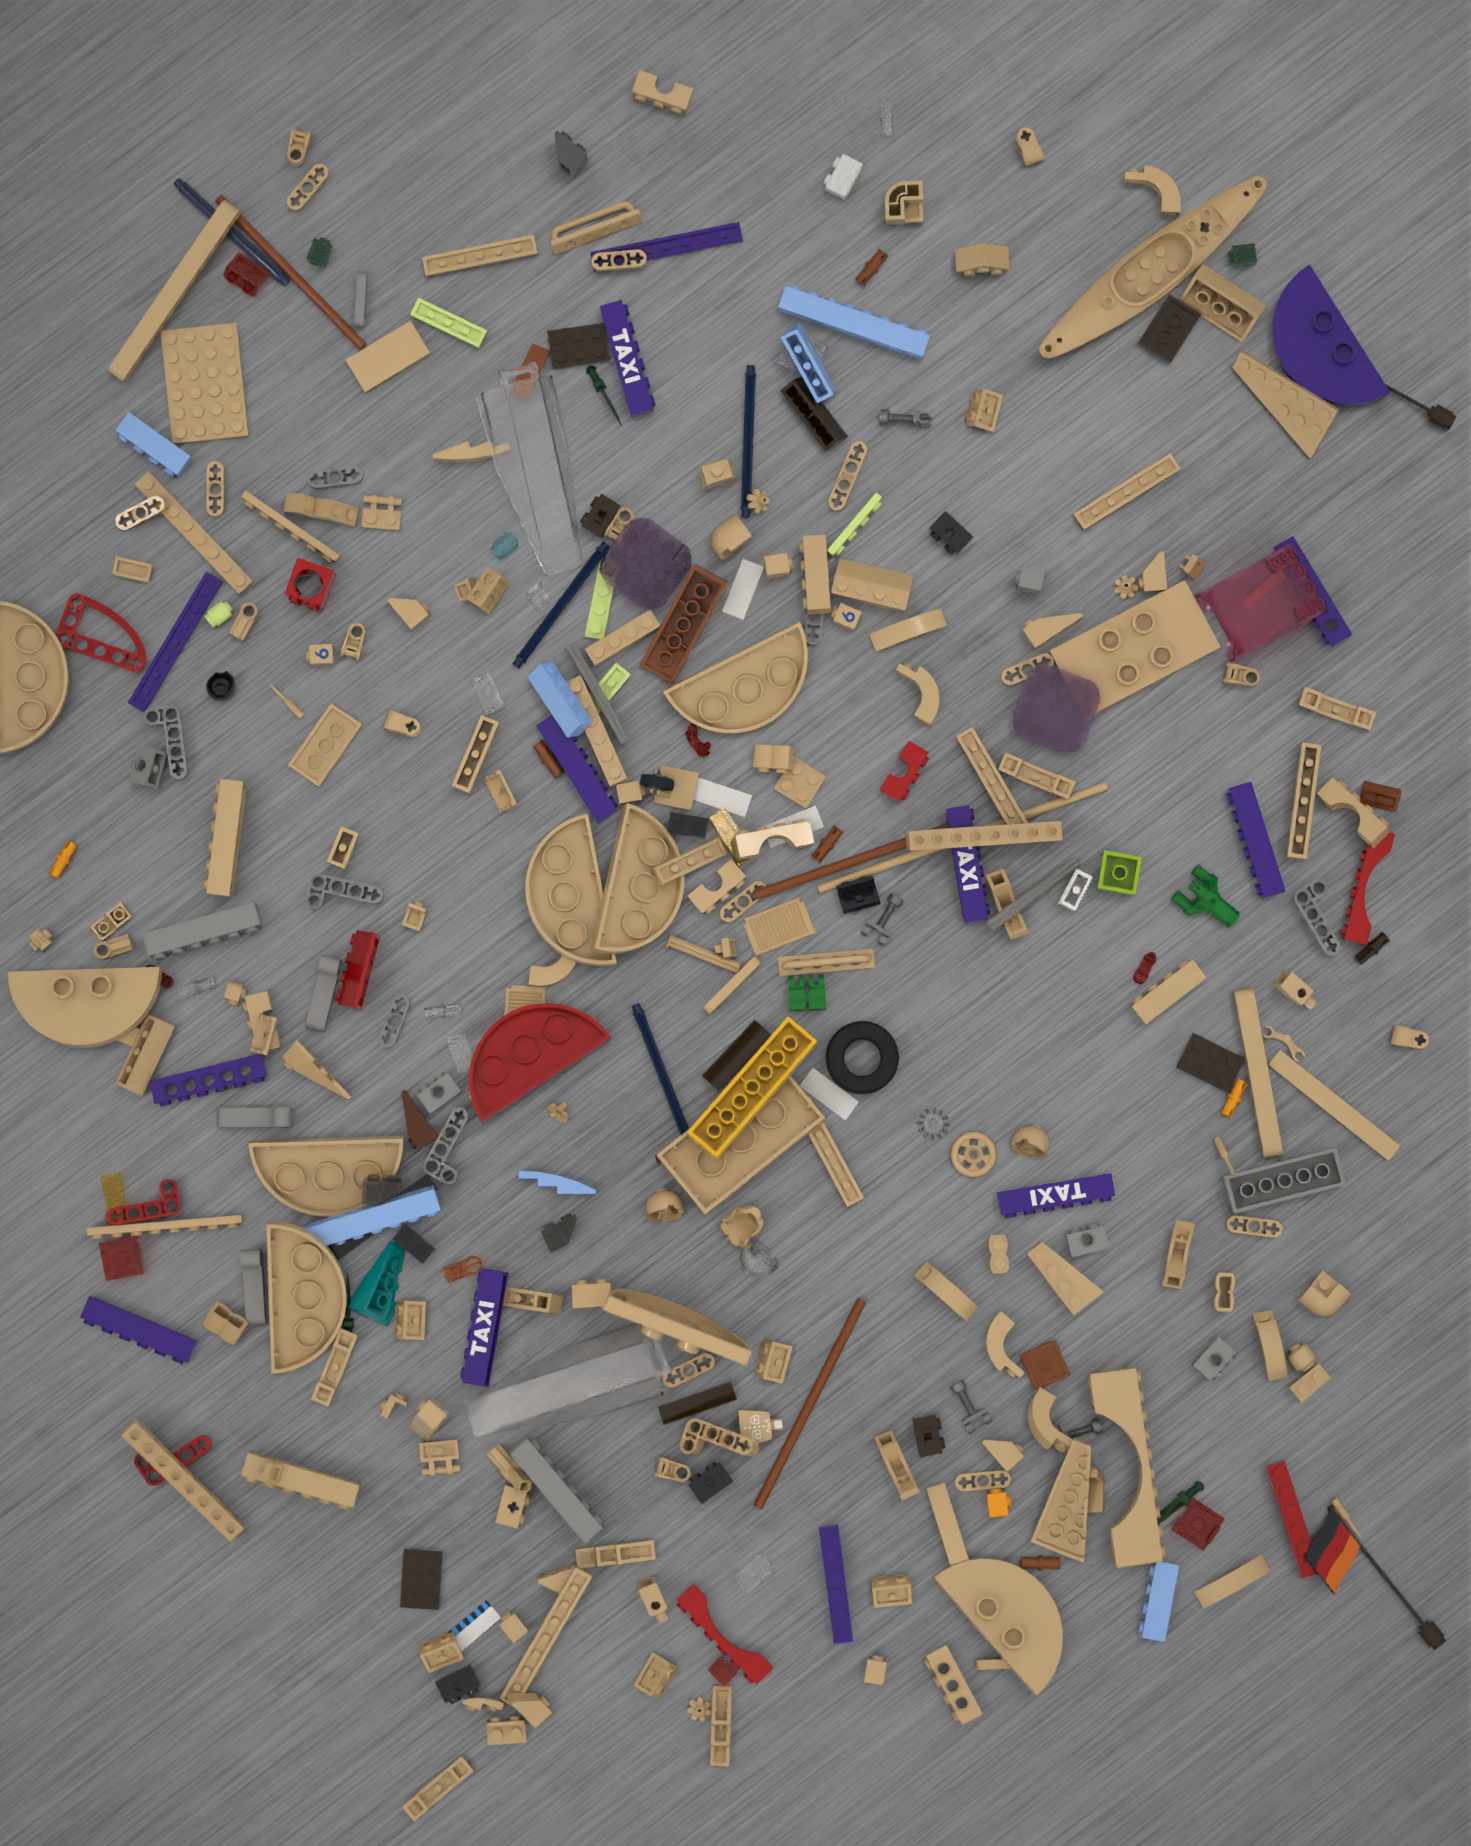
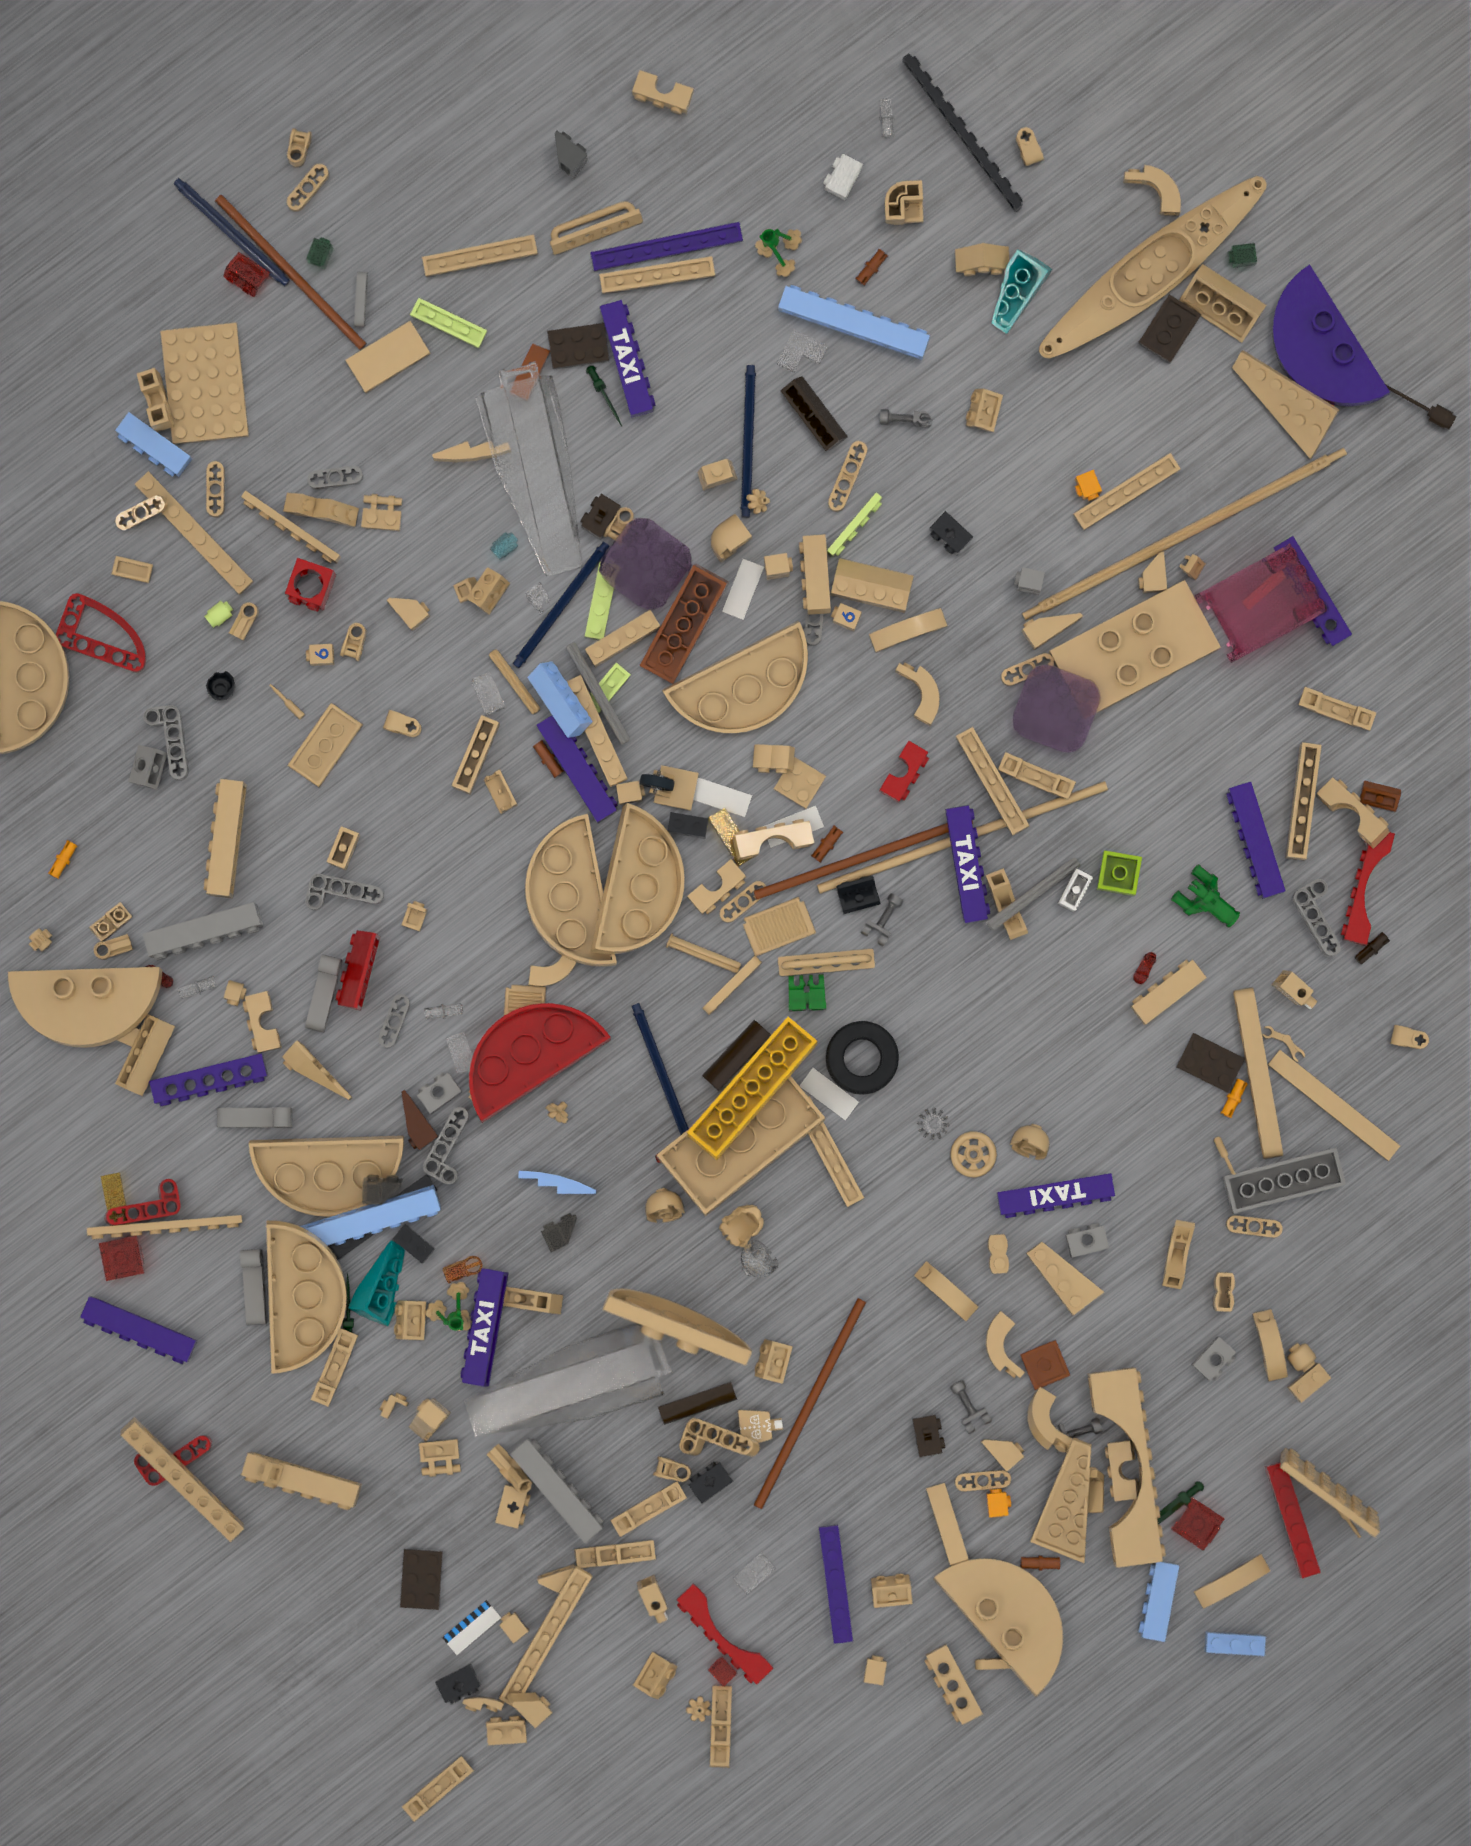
(154, 392): none -> tan arch
(174, 291): tan beam -> none
(175, 642): dark purple tile -> none
(225, 1323): tan brick -> none
(263, 1034): tan hinge -> none
(440, 1652): tan bracket -> none
(456, 1320): none -> tan plant
(514, 681): none -> tan axle
(590, 1294): tan brick -> none
(604, 256): tan beam -> none
(648, 1509): none -> tan slope
(657, 275): none -> tan plate
(689, 861): tan tile -> none
(697, 745): clear red piece -> none
(699, 1359): tan beam -> none
(728, 948): tan tile -> none
(768, 244): none -> tan plant
(808, 363): light blue brick -> none
(896, 1464): tan arch -> none
(966, 137): none -> black plate
(983, 835): tan brick -> none
(1021, 282): none -> teal wedge
(1088, 486): none -> light orange brick
(1122, 1487): none -> tan arch
(1126, 591): tan plant -> none
(1184, 533): none -> tan axle
(1235, 1643): none -> light blue brick
(1239, 675): tan piece -> none
(1324, 1296): tan brick -> none
(1328, 1491): none -> tan plate
(1333, 1554): flag -> none

